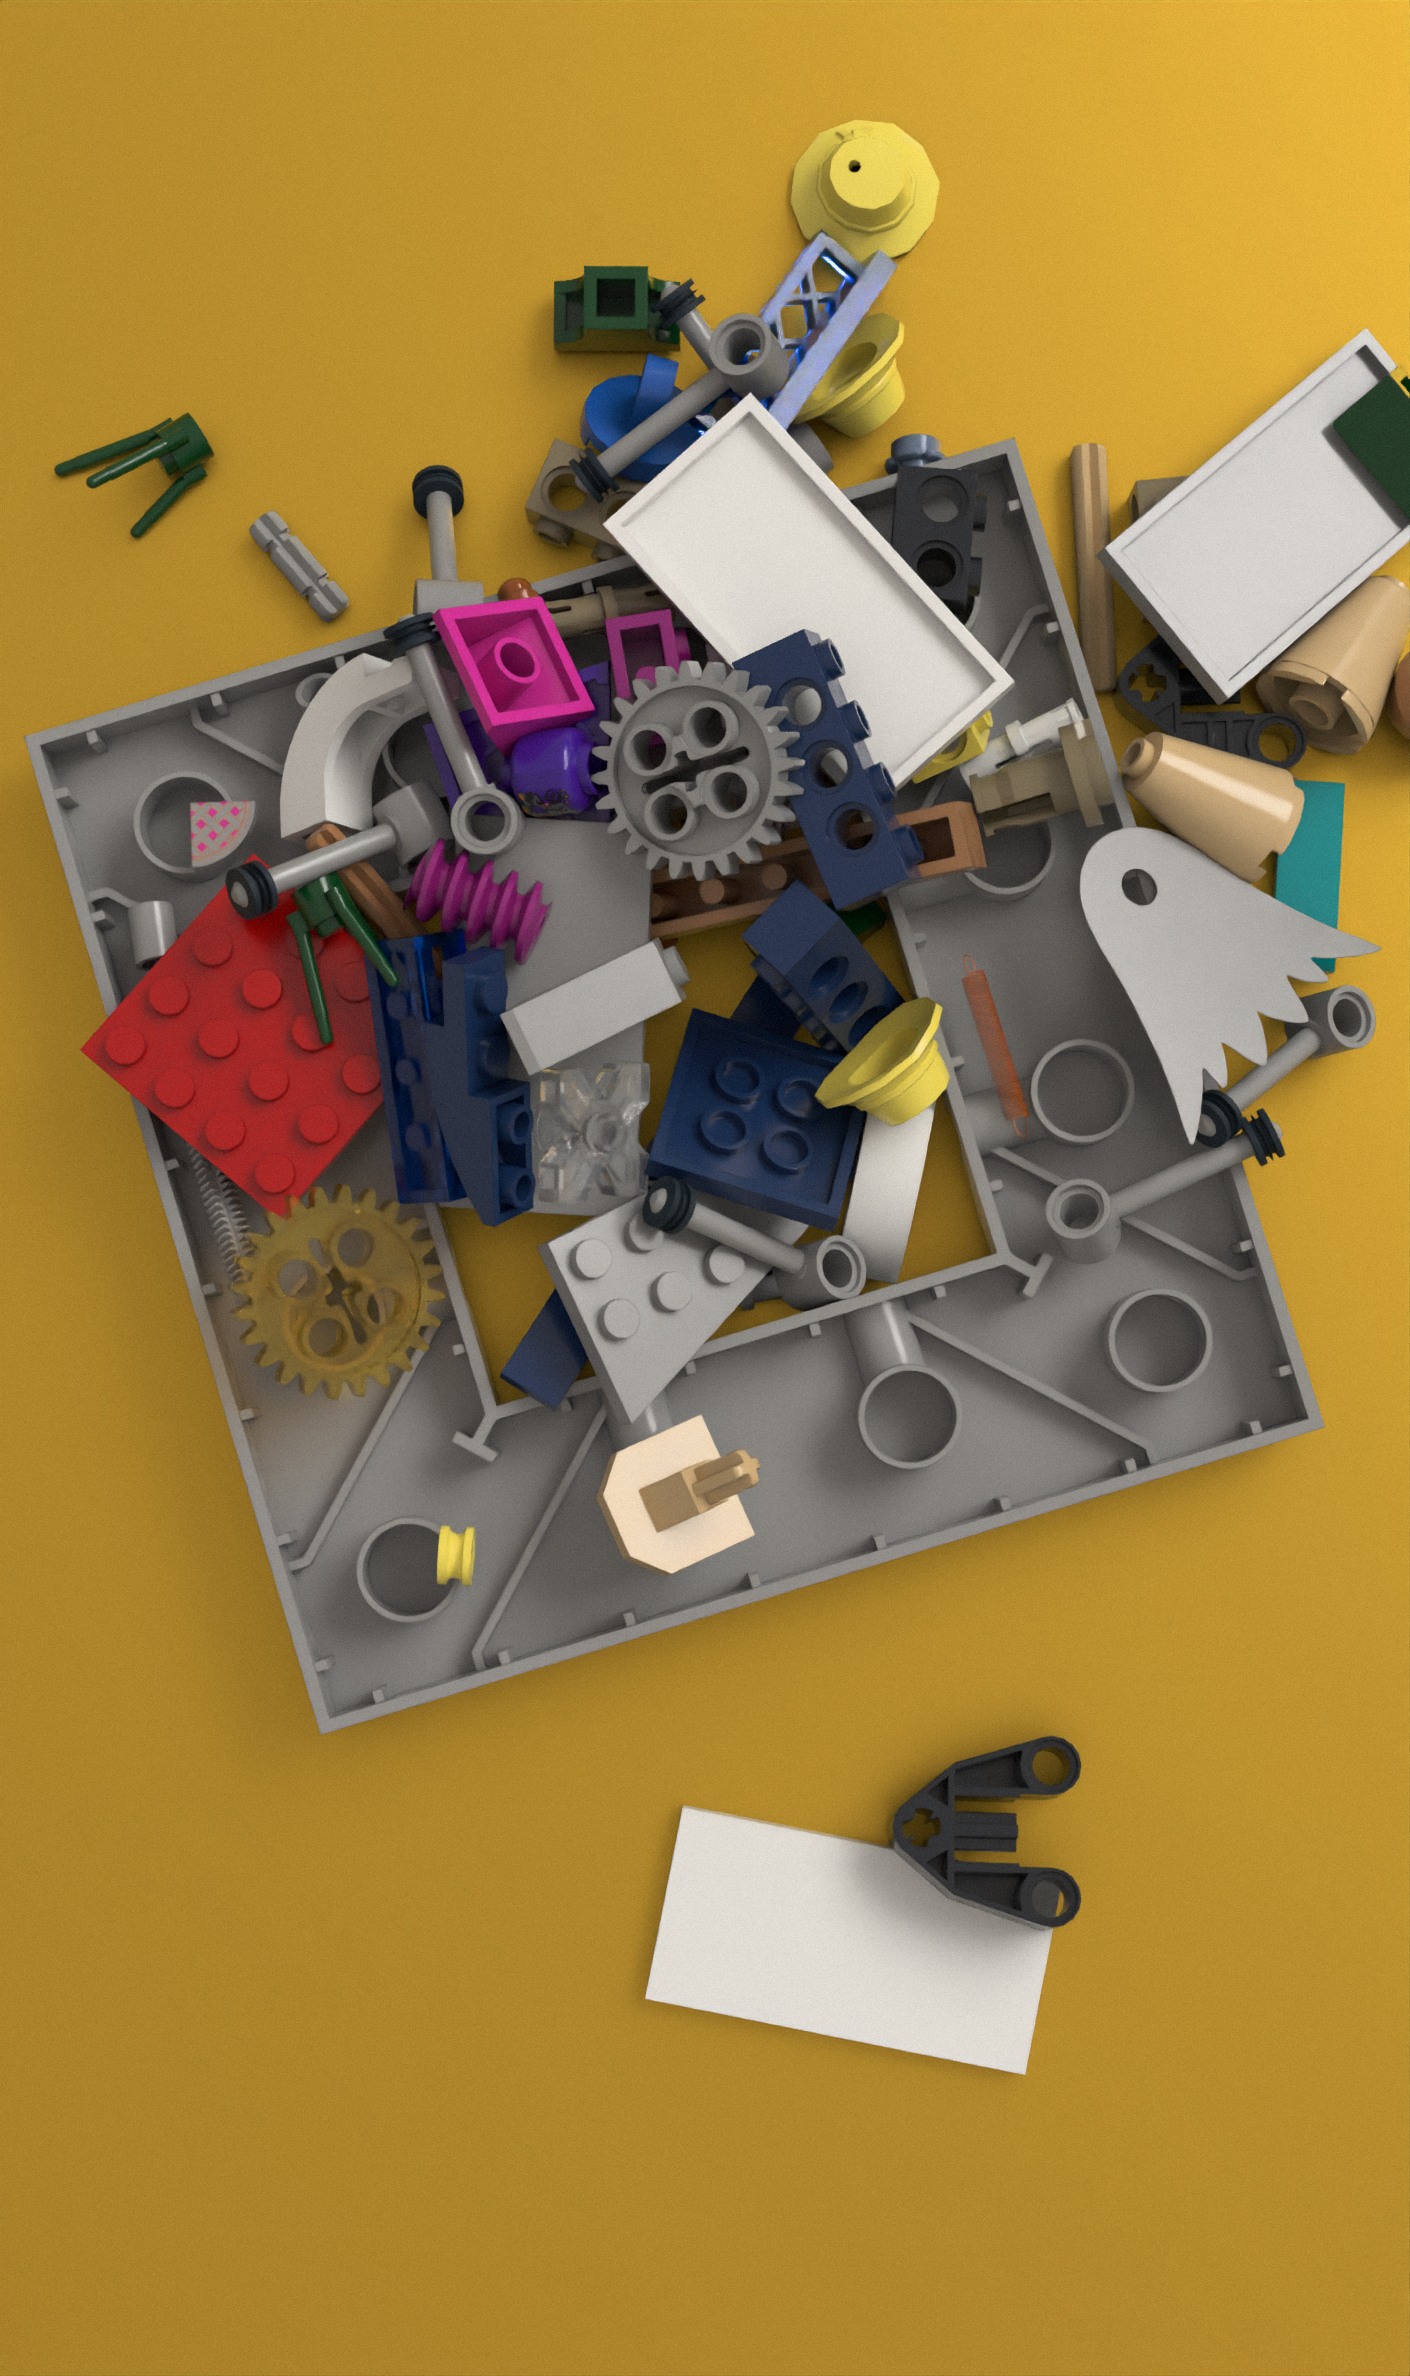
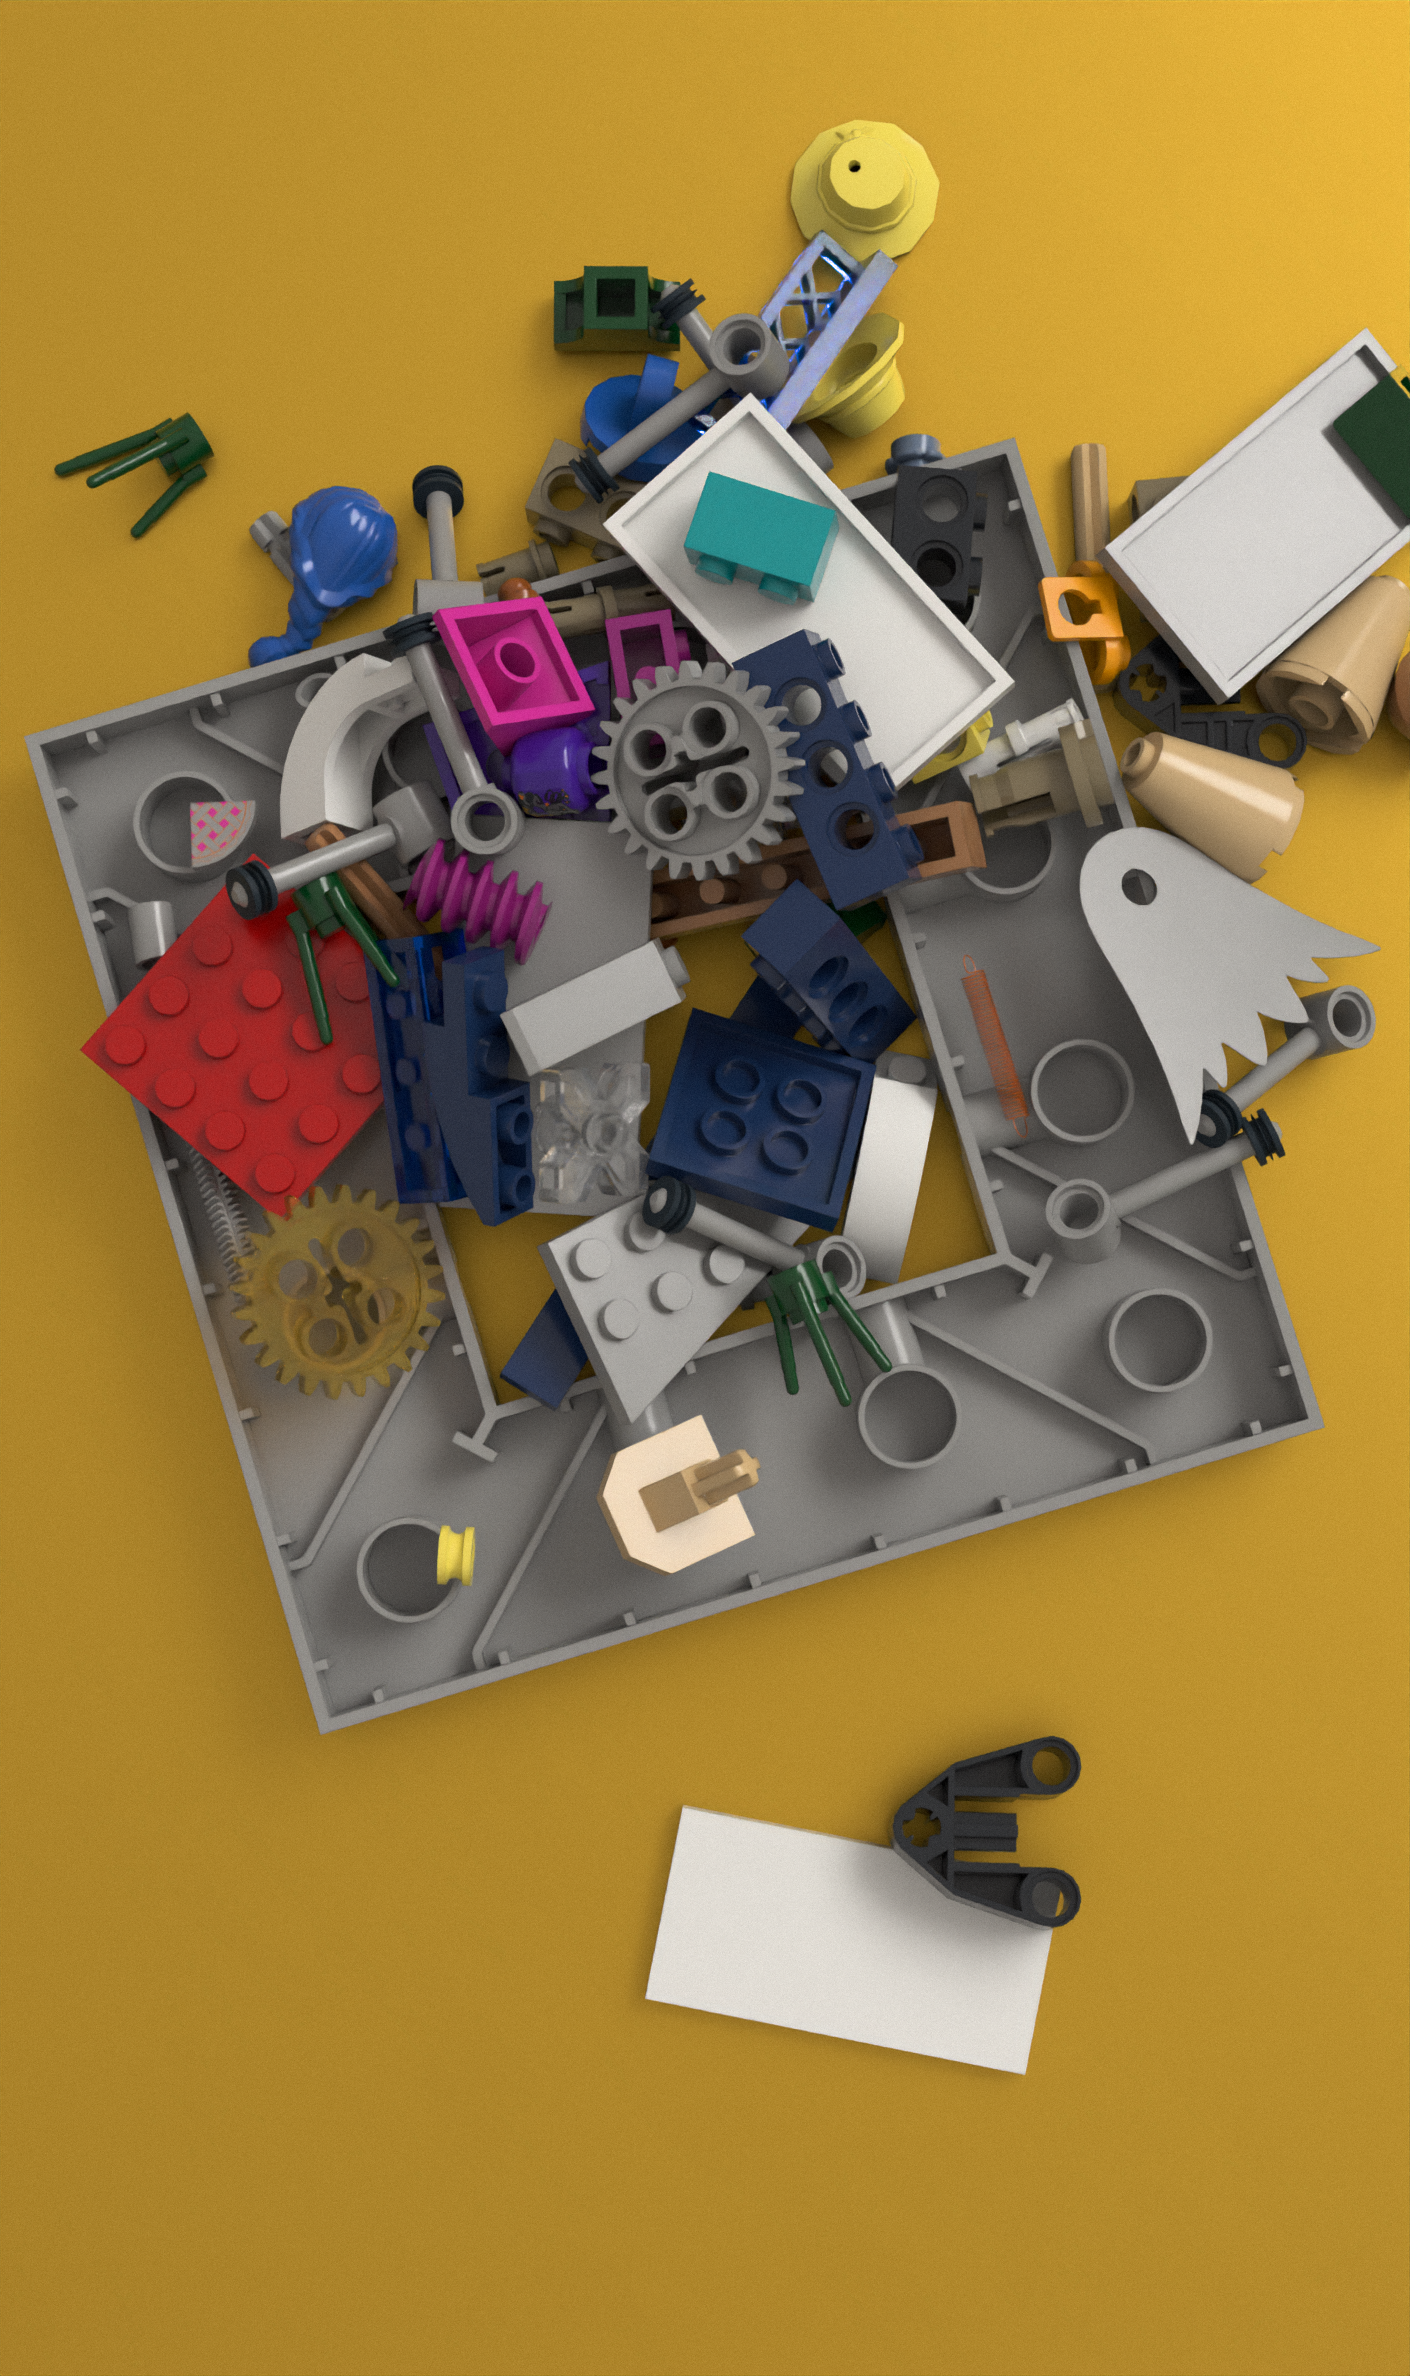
(338, 556): none -> blue hair
(530, 563): none -> dark tan pin
(760, 539): none -> teal brick
(802, 1295): none -> dark green plant
(893, 1068): light yellow hat -> none
(1095, 618): none -> light orange bracket
(1309, 868): teal tile -> none

